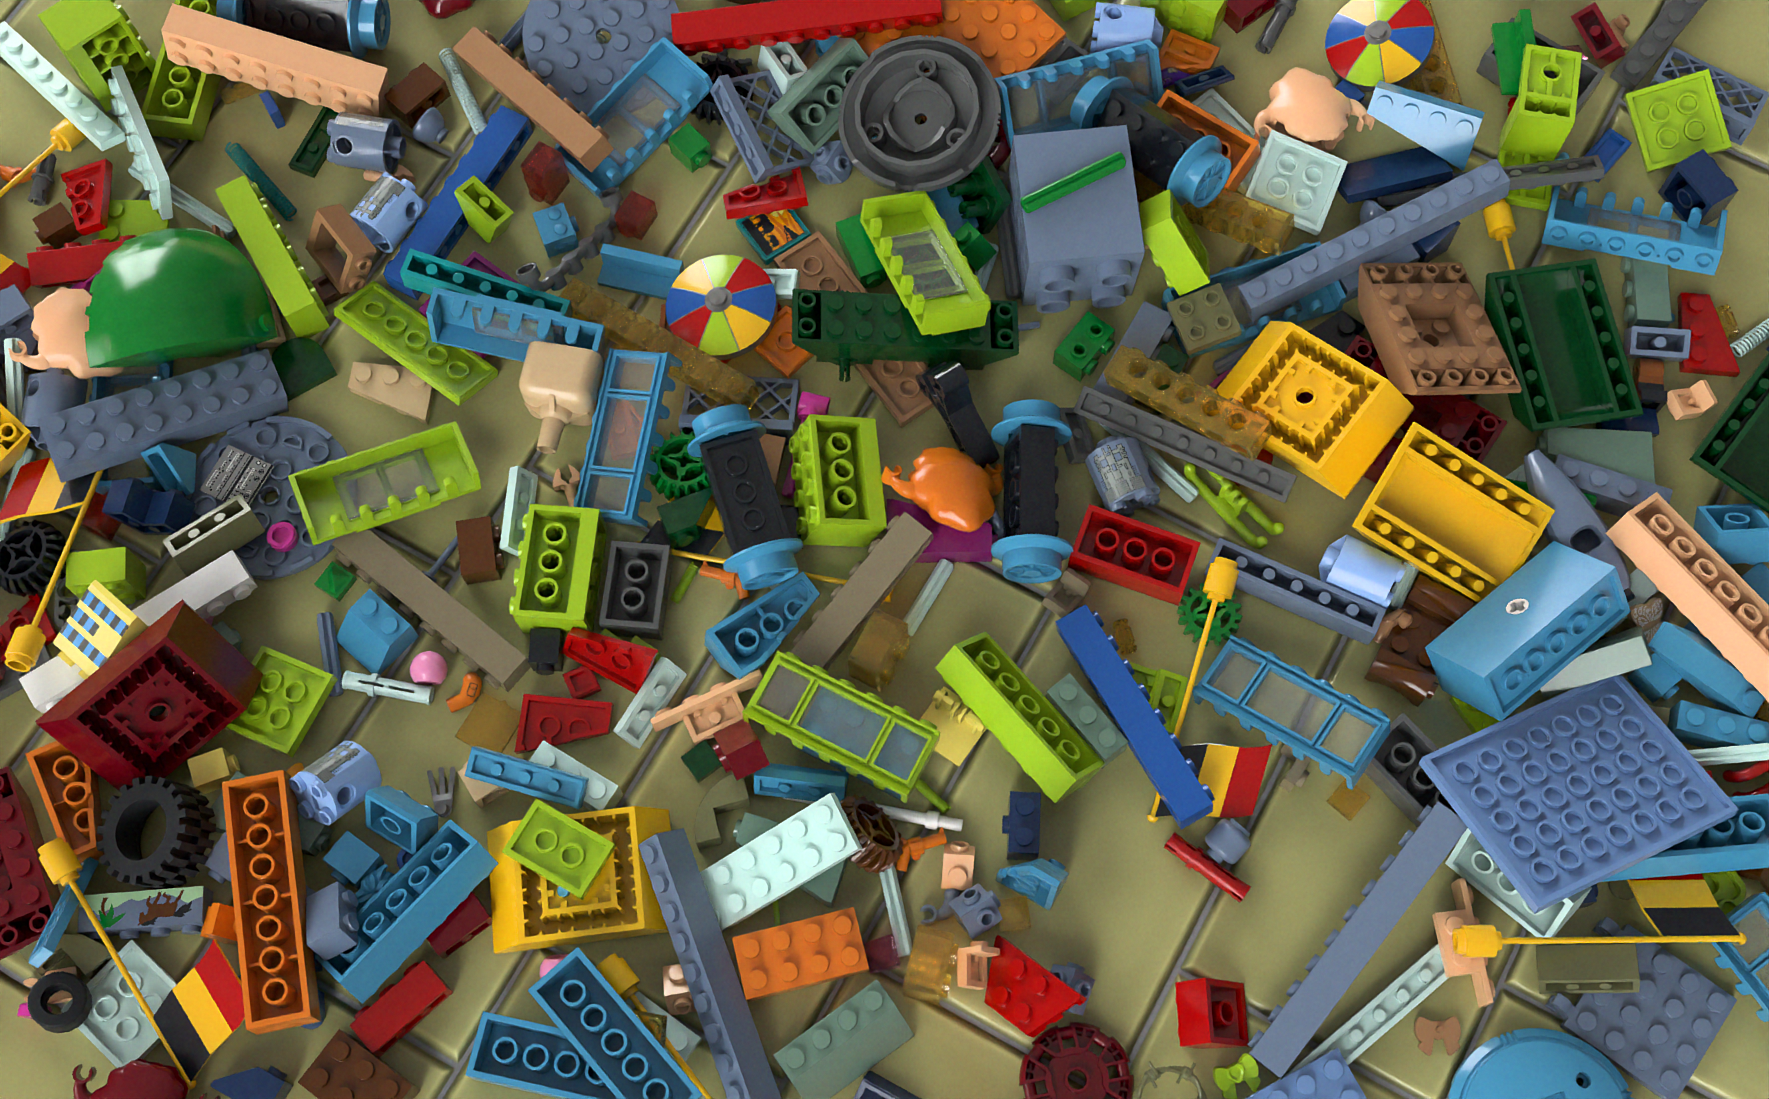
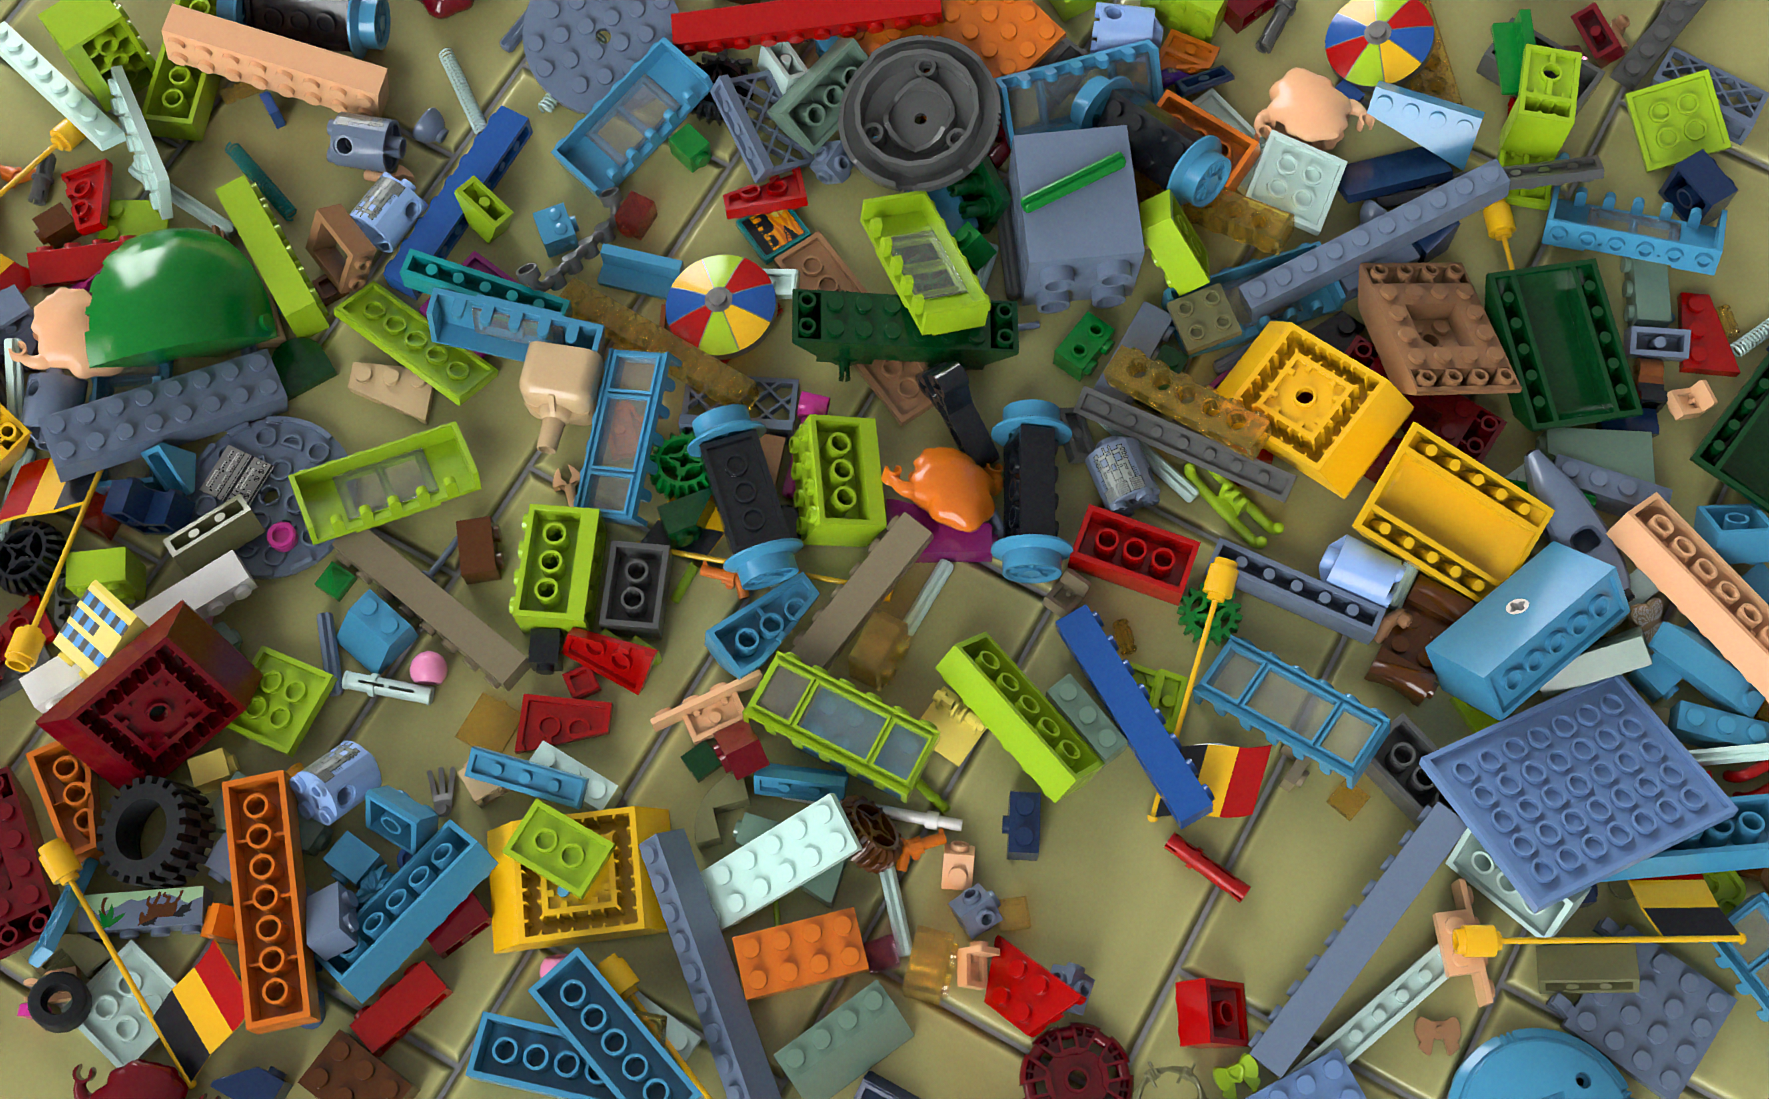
(314, 146): dark green tile -> none
(417, 94): reddish brown brick -> none
(469, 692): orange arm -> none
(519, 495): light aqua plate -> none
(533, 99): medium nougat brick -> none
(545, 173): clear red brick -> none
(651, 698): light aqua plate -> none
(676, 991): light nougat bracket -> none
(778, 346): orange plate -> none
(860, 252): green slope -> none
(944, 912): sand blue arm -> none
(1036, 880): dark azure wedge -> none
(1227, 841): sand blue head -> none
(1609, 149): blue tile -> none

